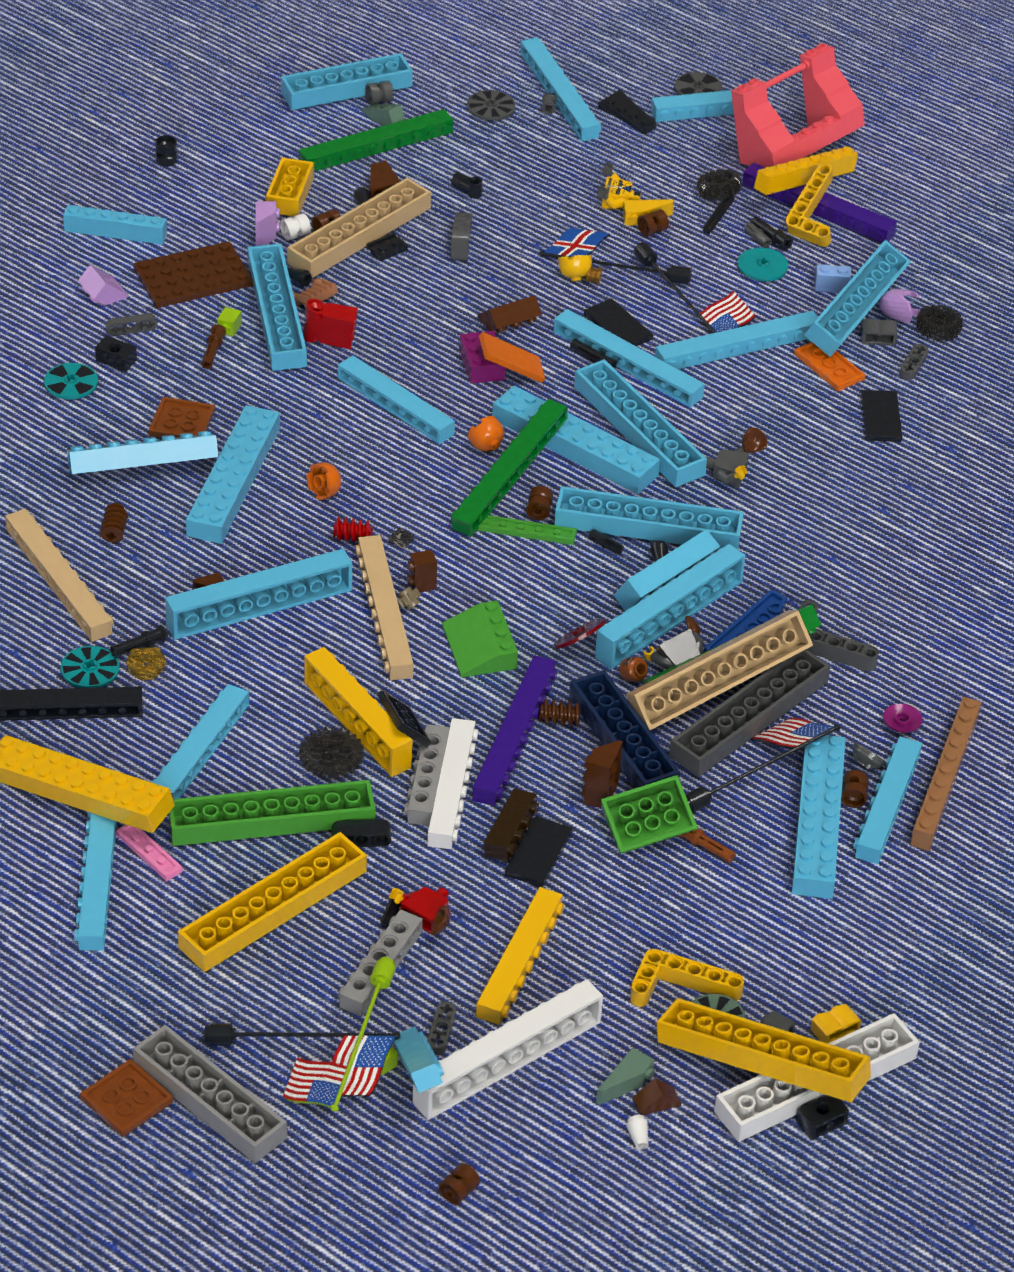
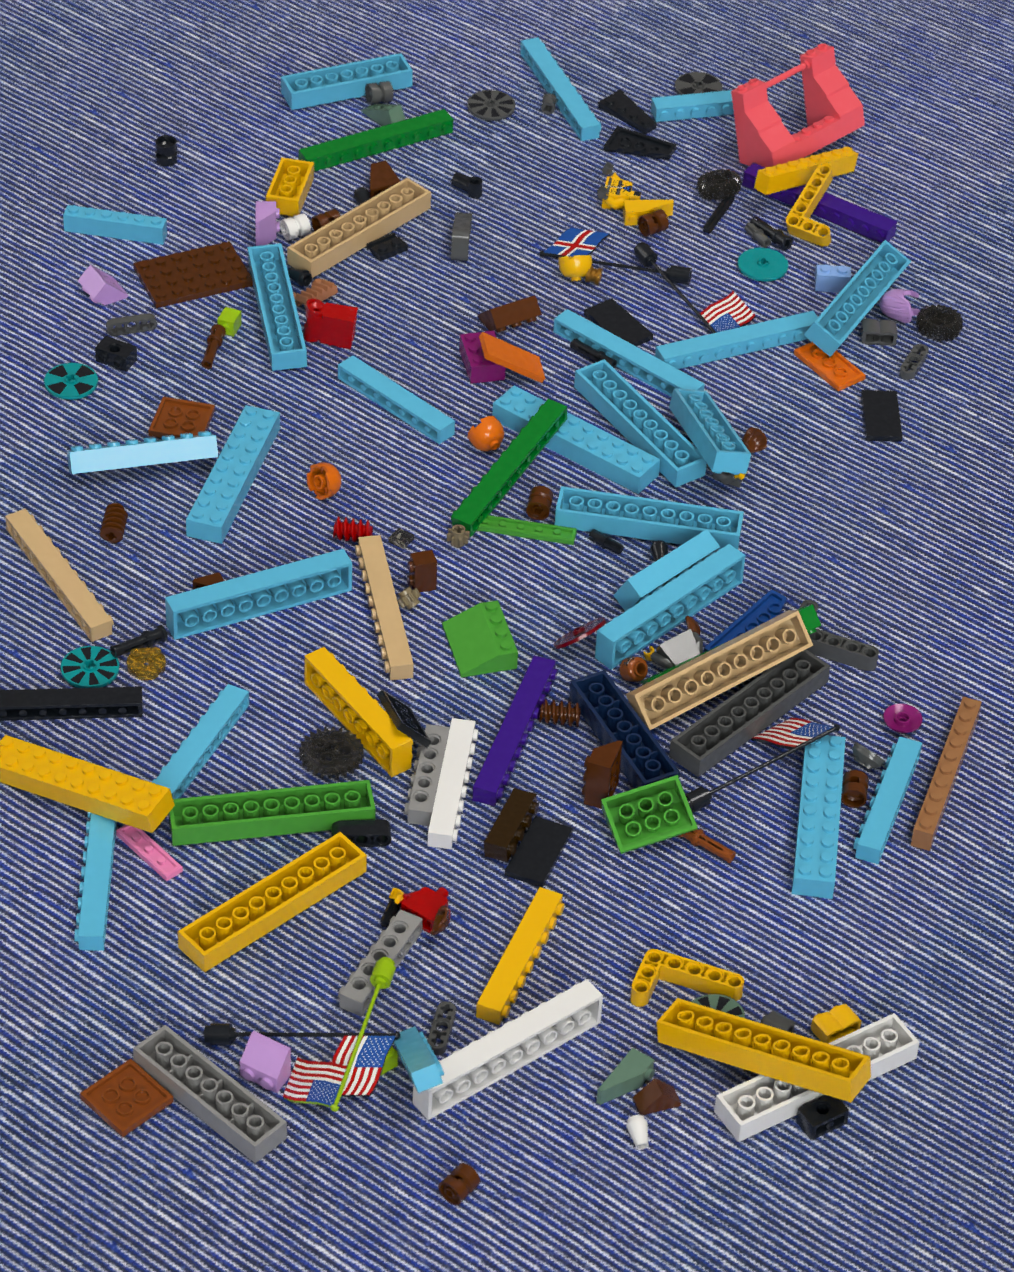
(266, 1062): none -> lavender slope
(458, 536): none -> dark tan gear
(636, 143): none -> black wing
(710, 431): none -> medium azure brick

